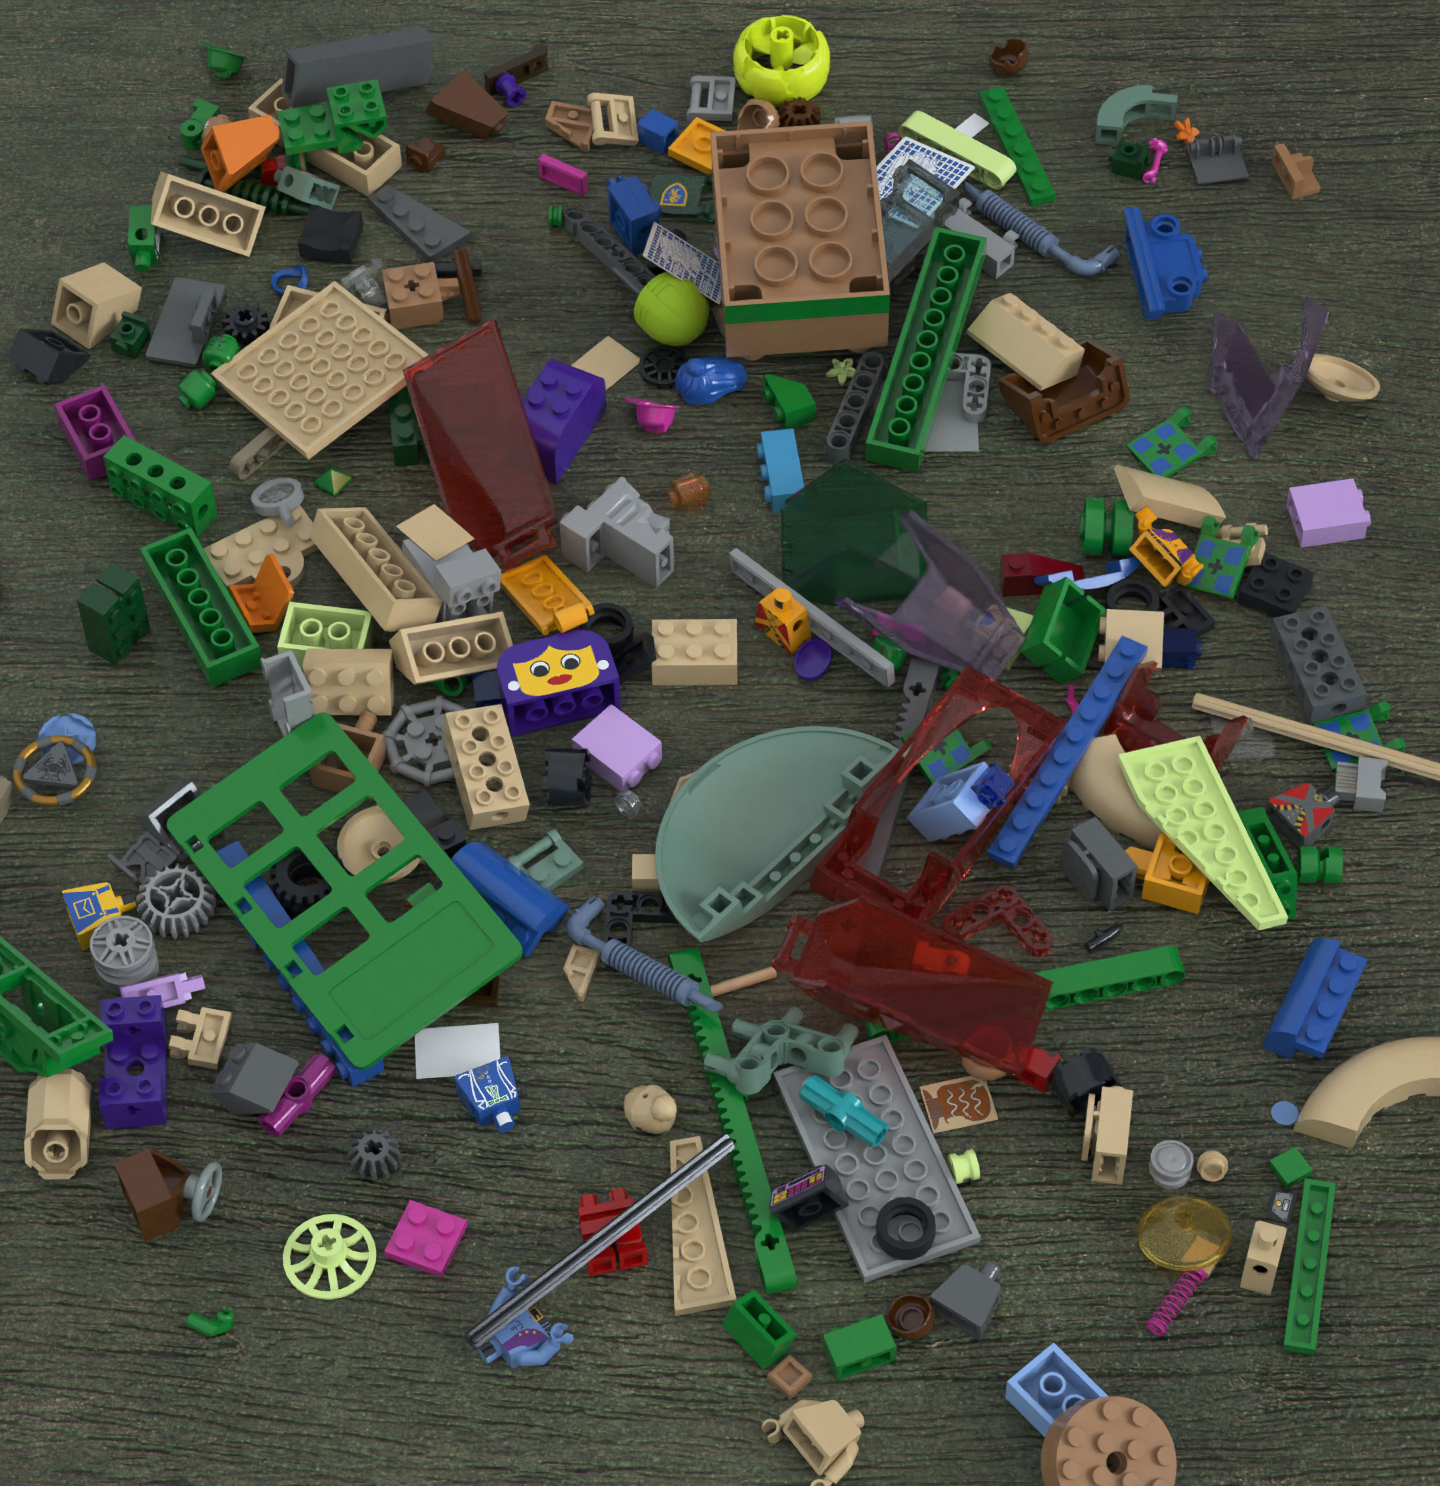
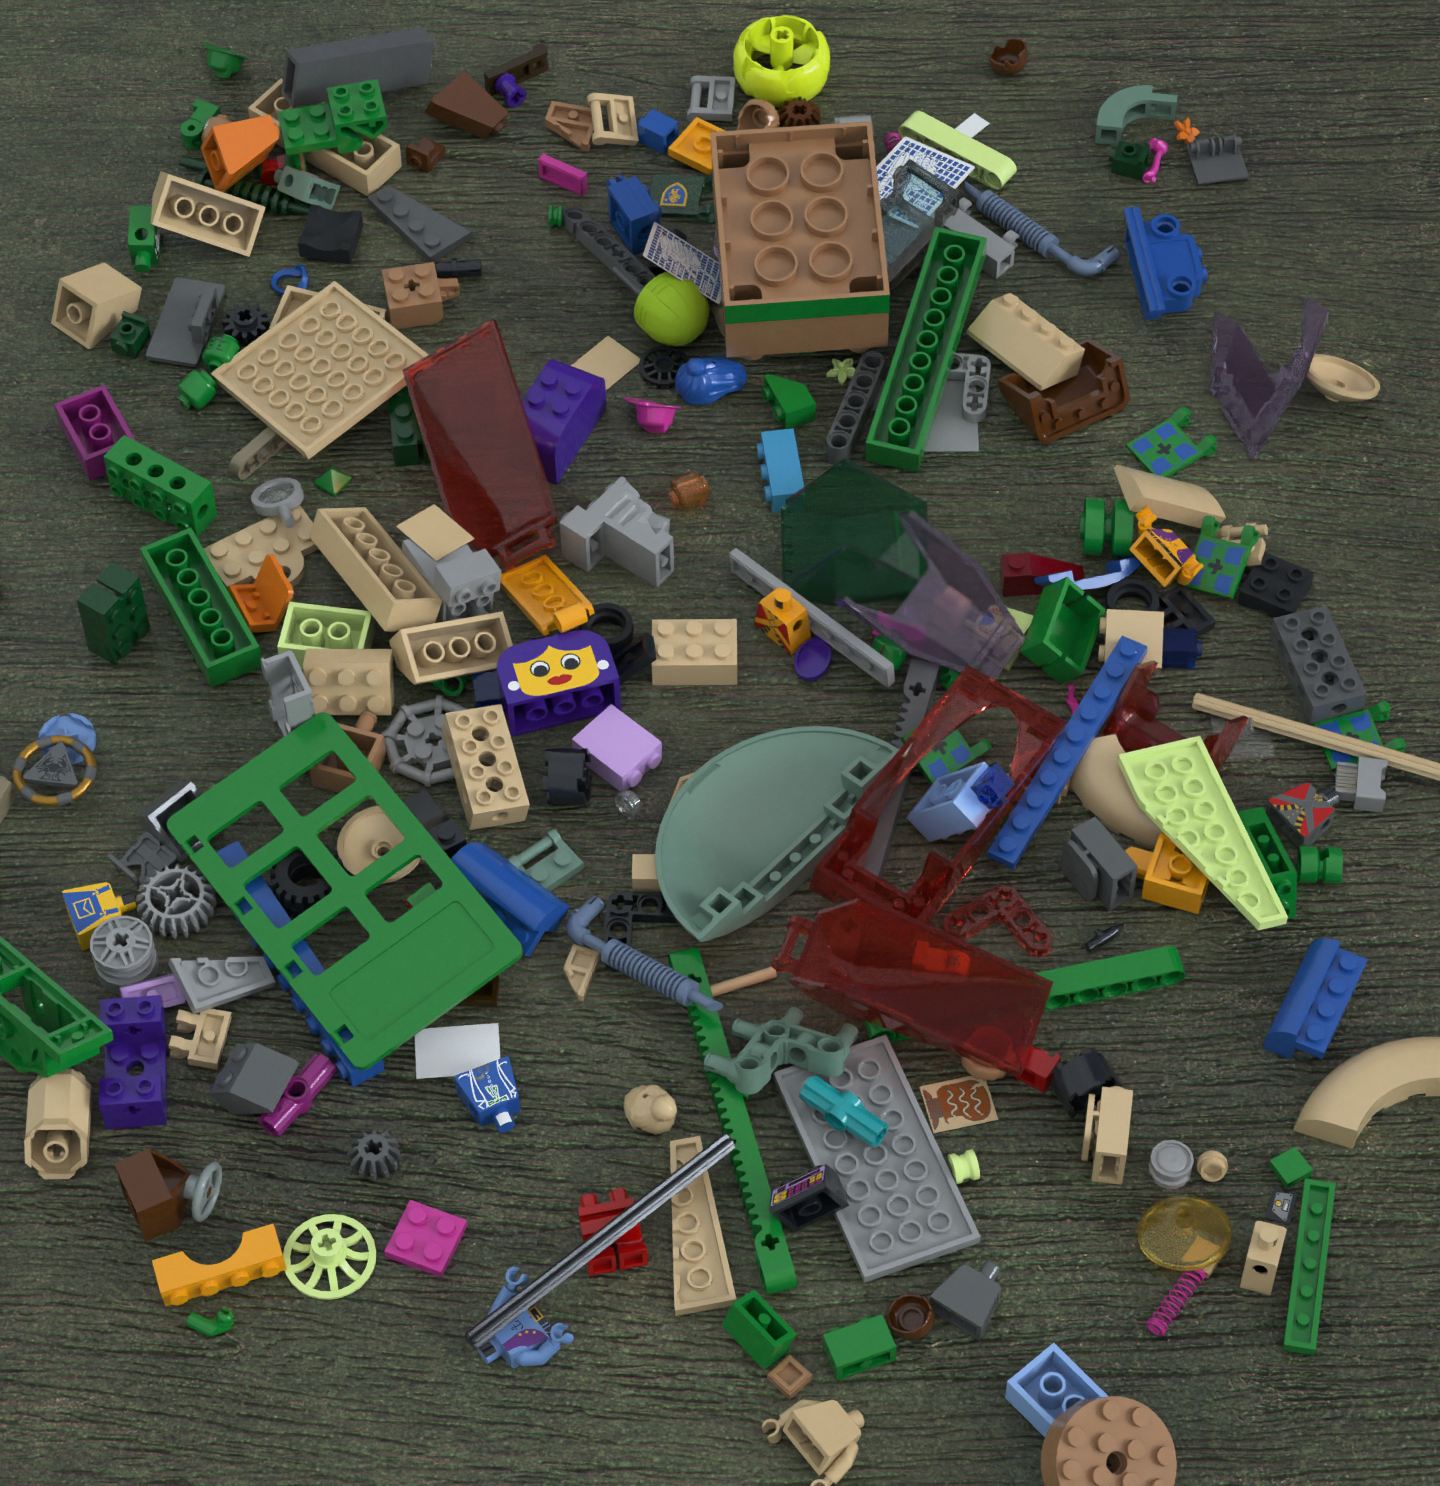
(46, 355): black slope -> none
(185, 1279): none -> light orange arch
(217, 982): none -> light grey wing
(364, 281): clear tile -> none
(467, 286): reddish brown axle -> none
(913, 1208): black tyre -> none
(1017, 146): green plate -> none
(1284, 1113): medium blue sticker -> none
(1295, 172): medium nougat panel -> none
(1327, 512): lavender brick -> none

